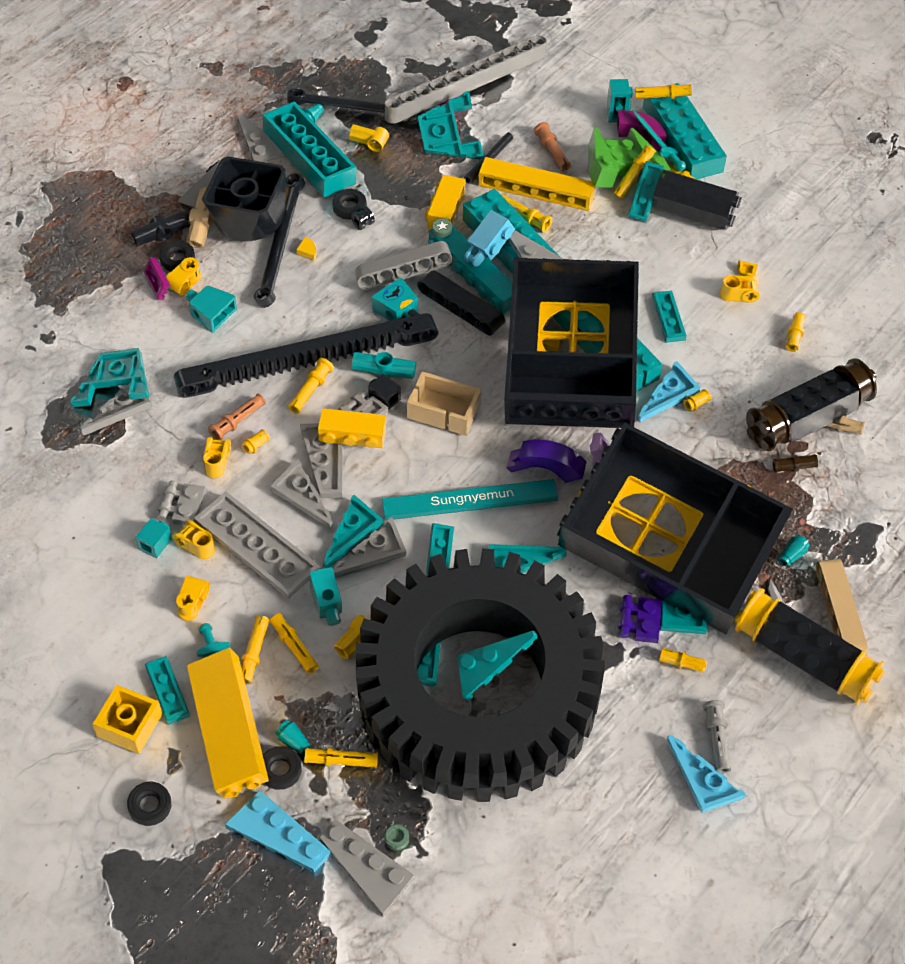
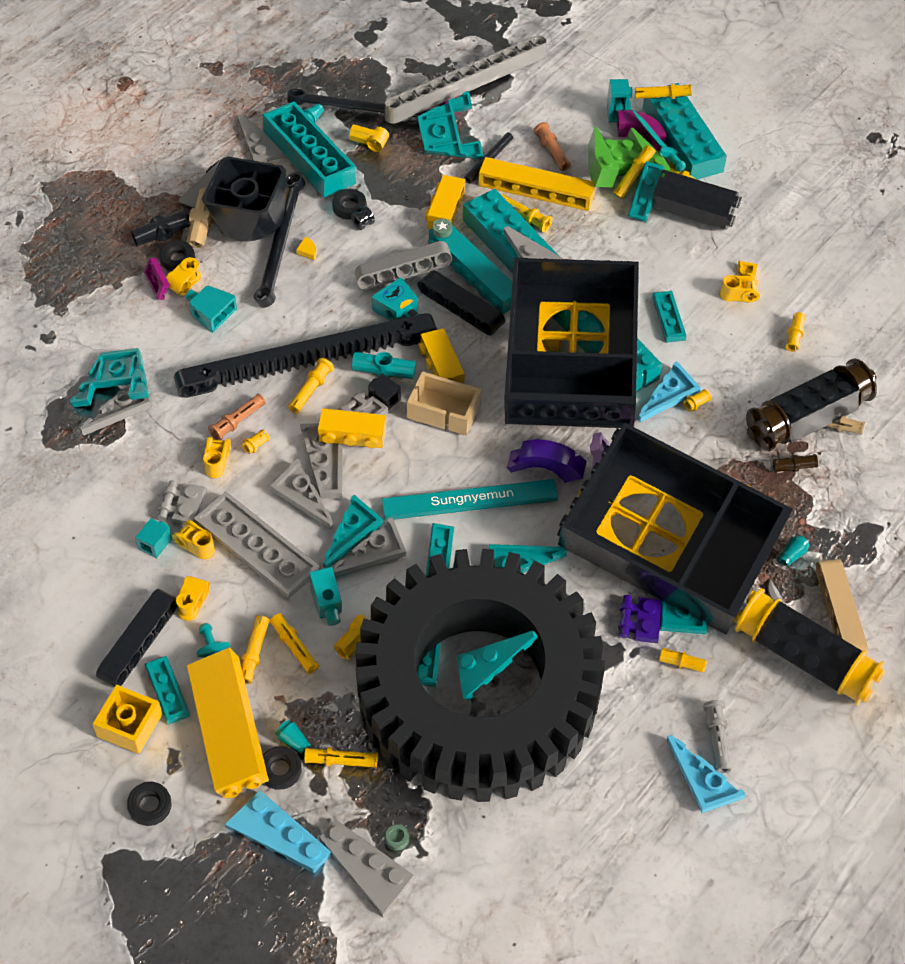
(137, 638): none -> black beam
(441, 356): none -> yellow brick
(488, 238): medium azure brick -> none

